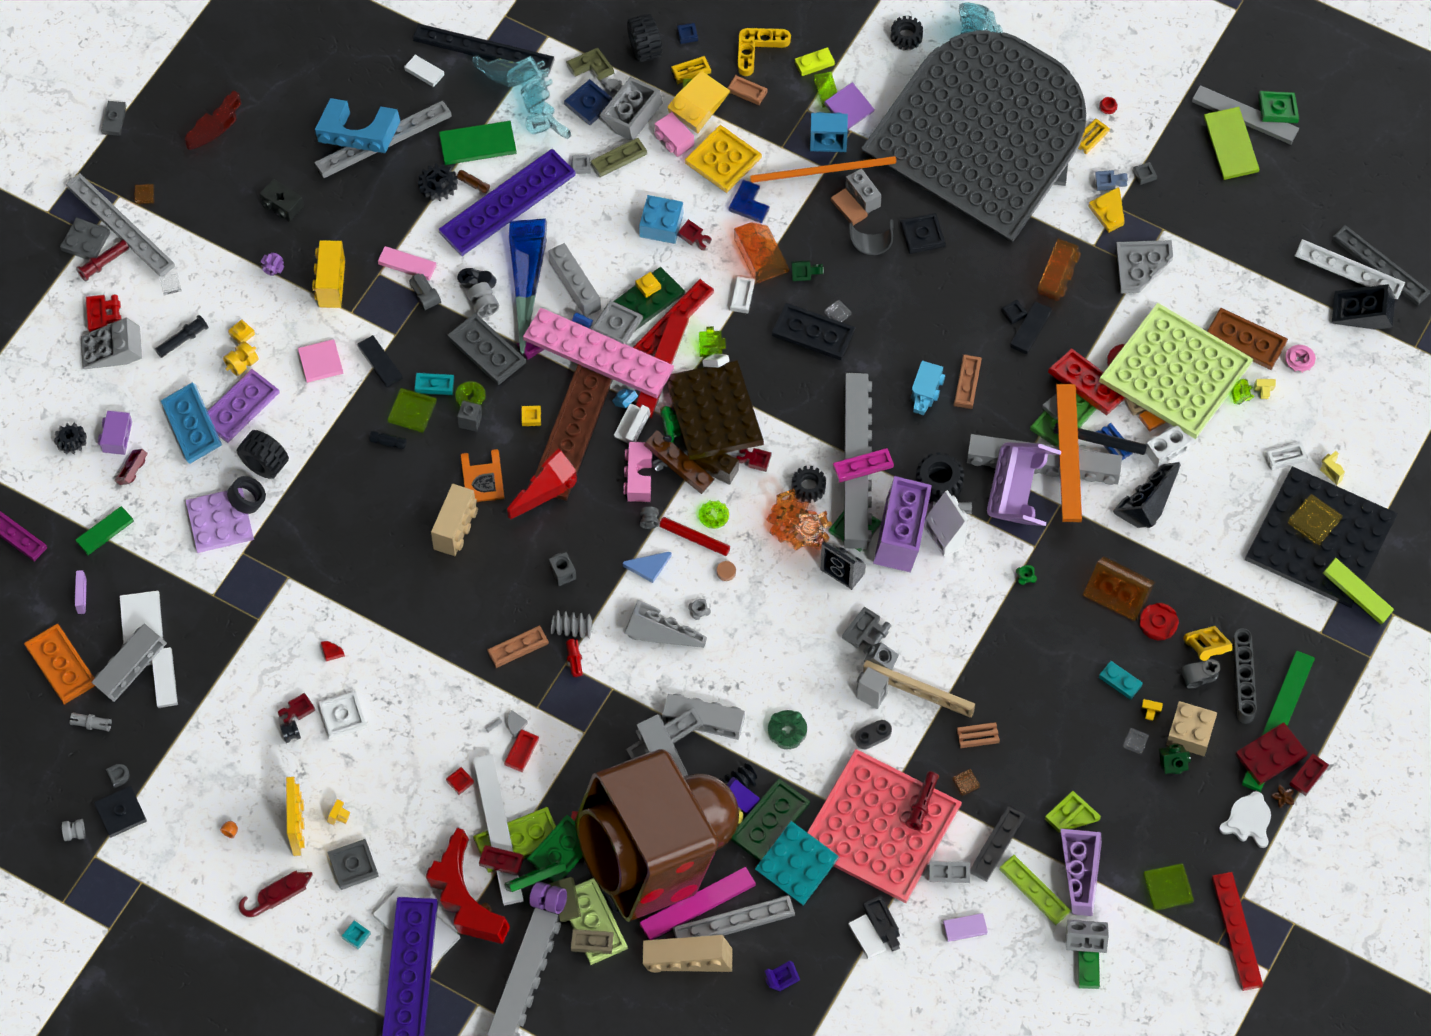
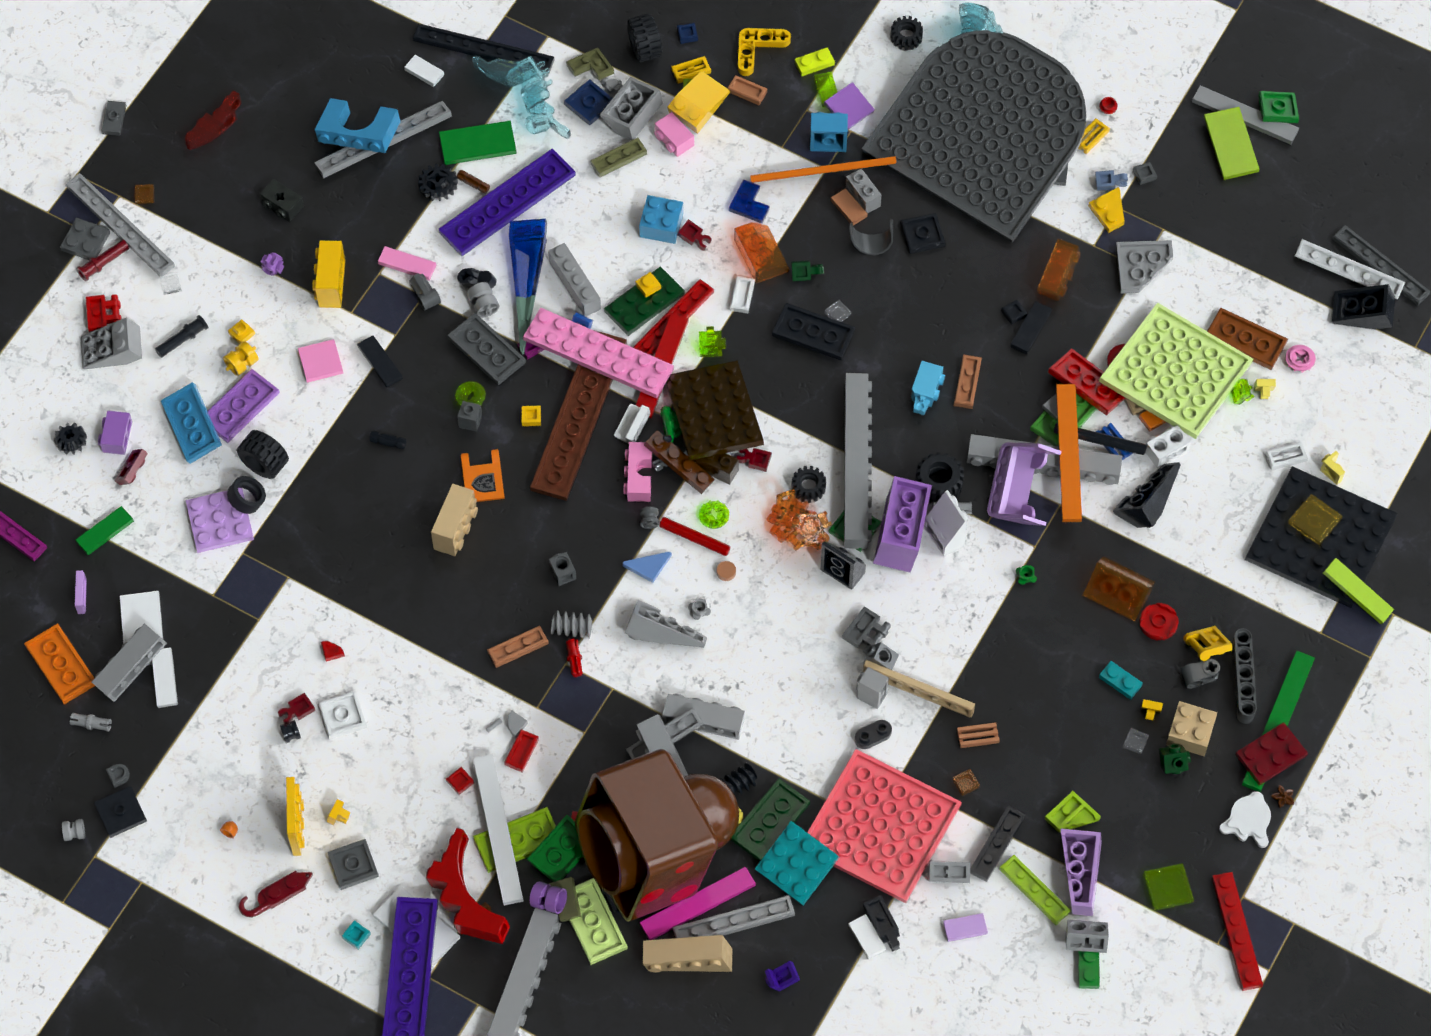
(412, 410): clear neon green tile -> none
(434, 383): teal plate -> none
(501, 860): dark red plate -> none
(535, 876): green tile -> none
(552, 481): red wedge -> none
(581, 164): light grey tile -> none
(592, 941): dark tan plate -> none
(617, 322): light grey plate -> none
(625, 398): dark azure plate -> none
(716, 360): white tile -> none
(723, 158): yellow plate -> none
(745, 798): dark purple tile -> none
(791, 719): clear green plate -> none
(863, 465): dark pink plate -> none
(920, 808): dark red pin -> none
(1309, 774): dark red plate -> none

